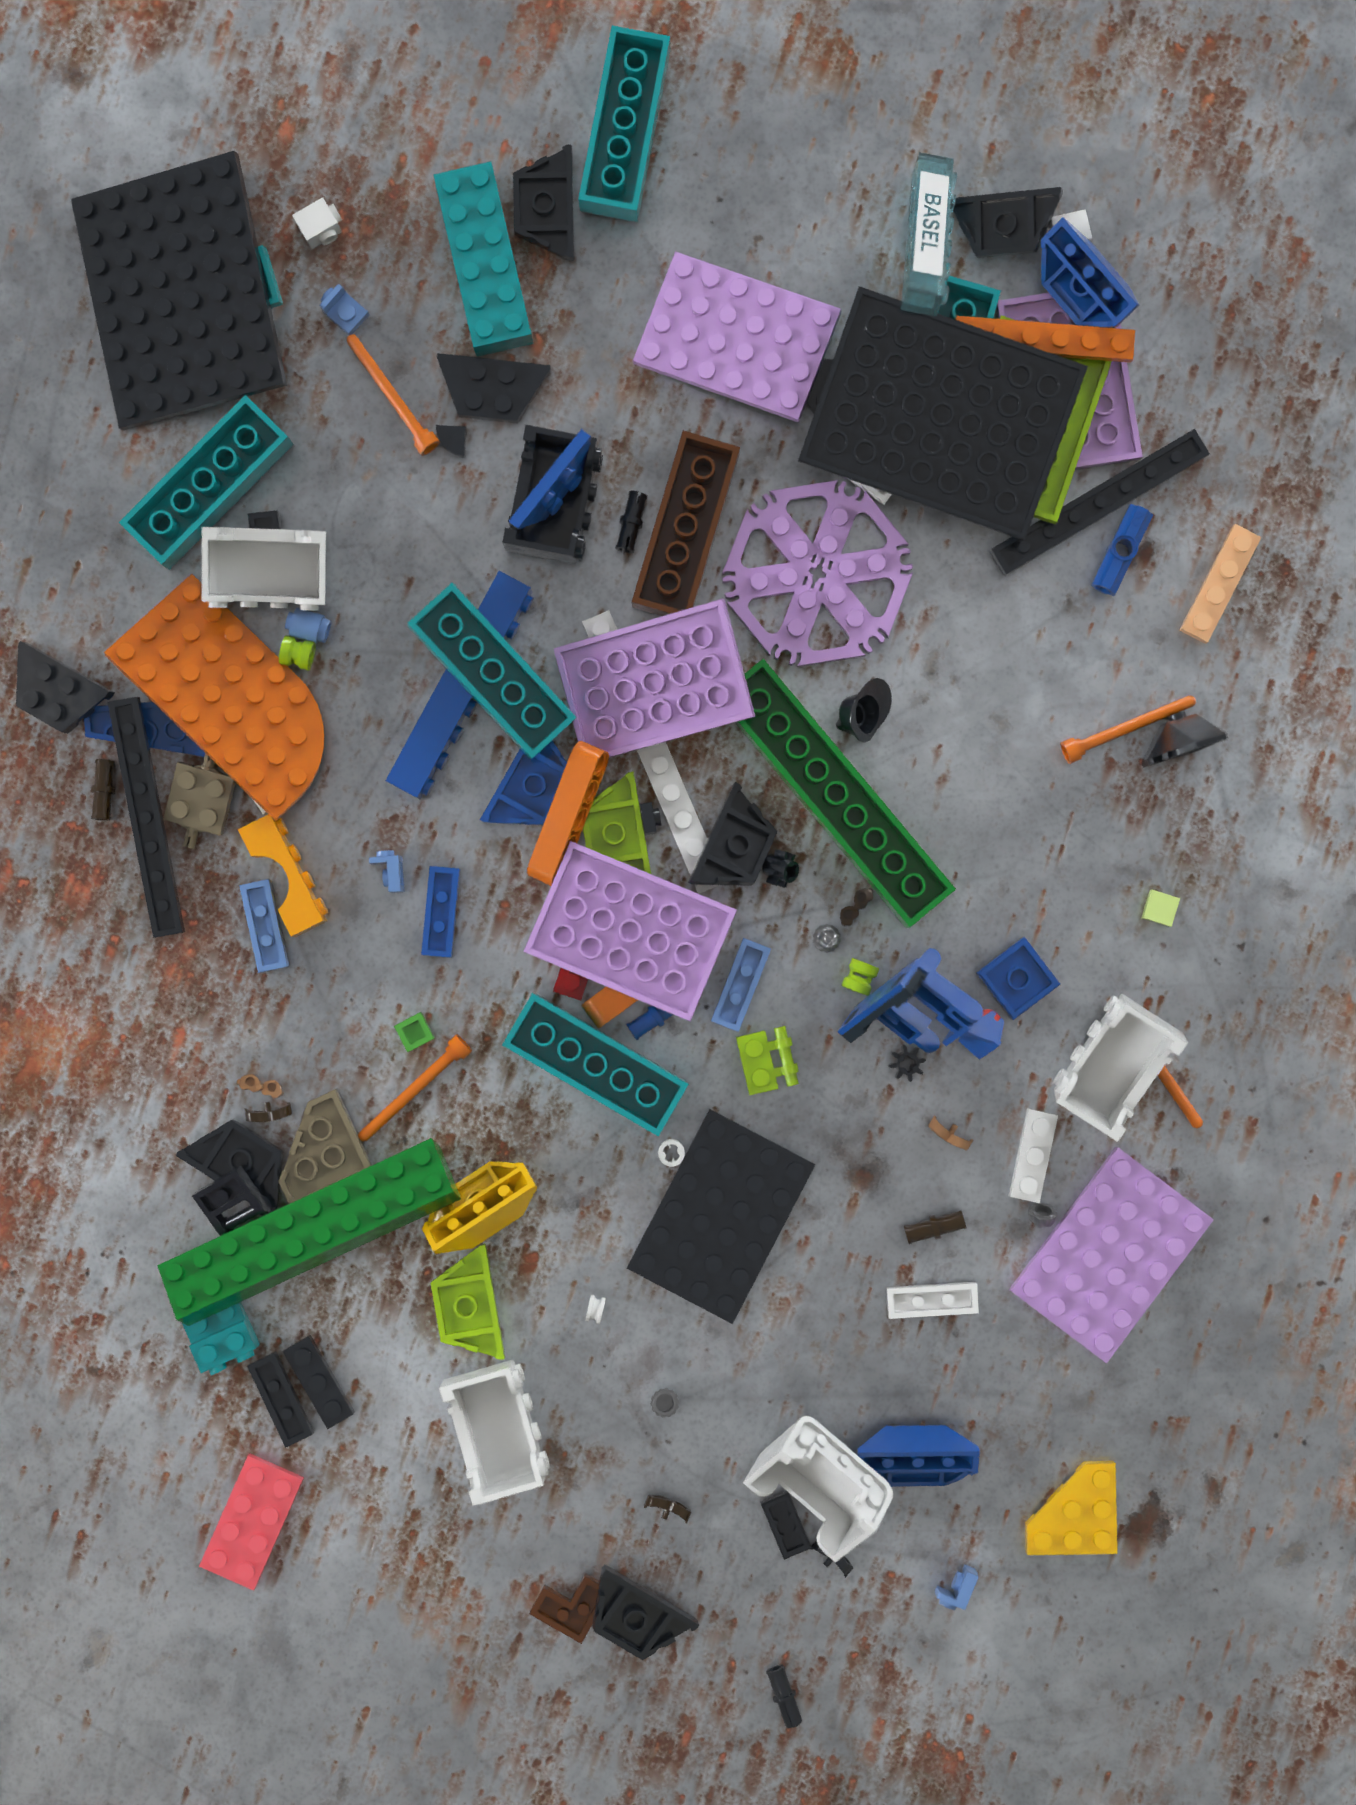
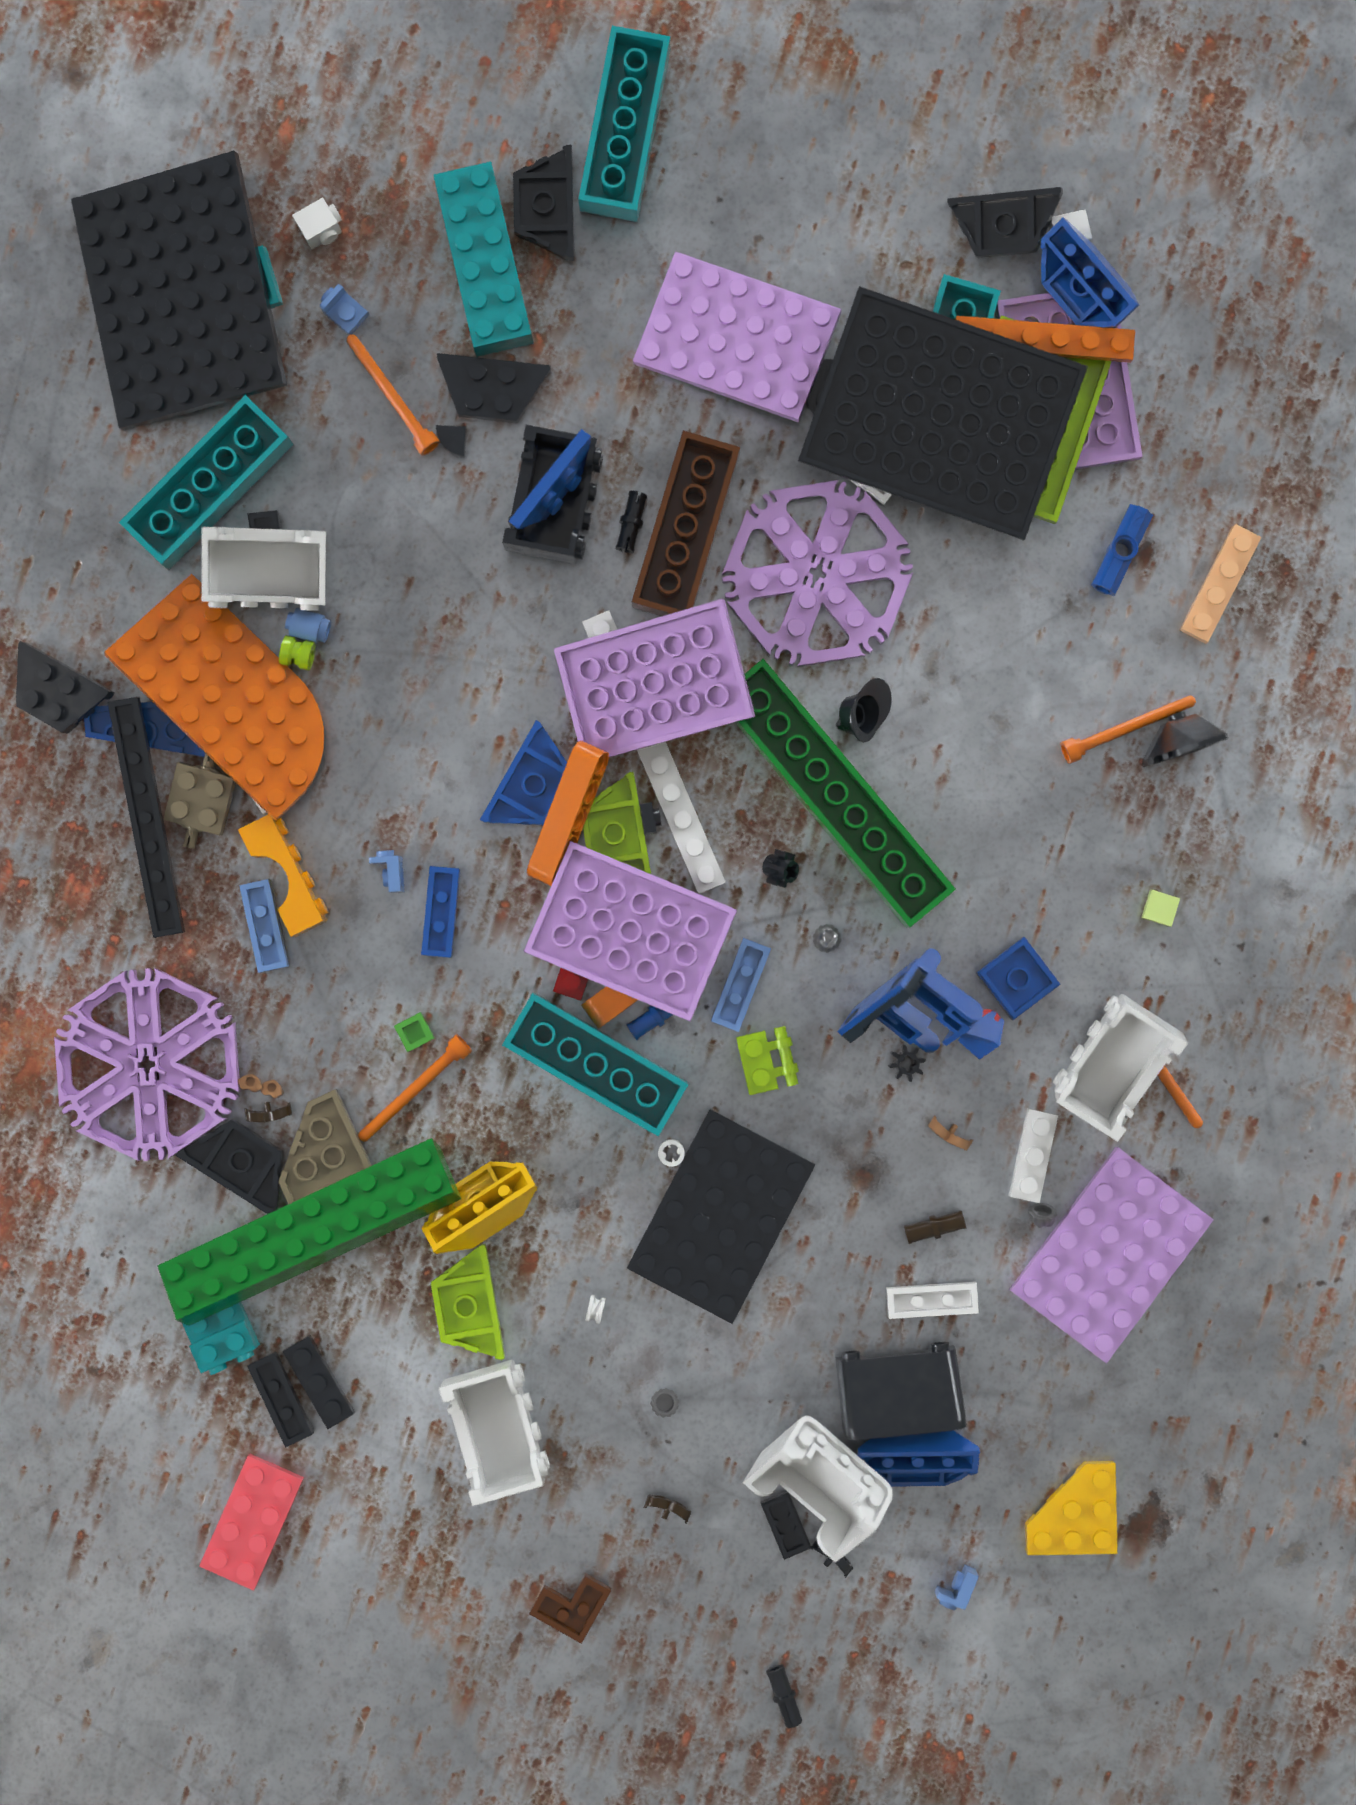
(102, 789): dark brown pin -> none
(122, 1052): none -> lavender plate
(226, 1193): black plate -> none
(450, 700): blue brick -> none
(491, 670): teal brick -> none
(636, 1616): black wing -> none
(735, 844): black wing -> none
(858, 983): lime wheel -> none
(861, 900): dark brown piece -> none
(900, 1393): none -> black windscreen
(928, 235): clear light blue brick -> none
(1101, 501): black plate -> none

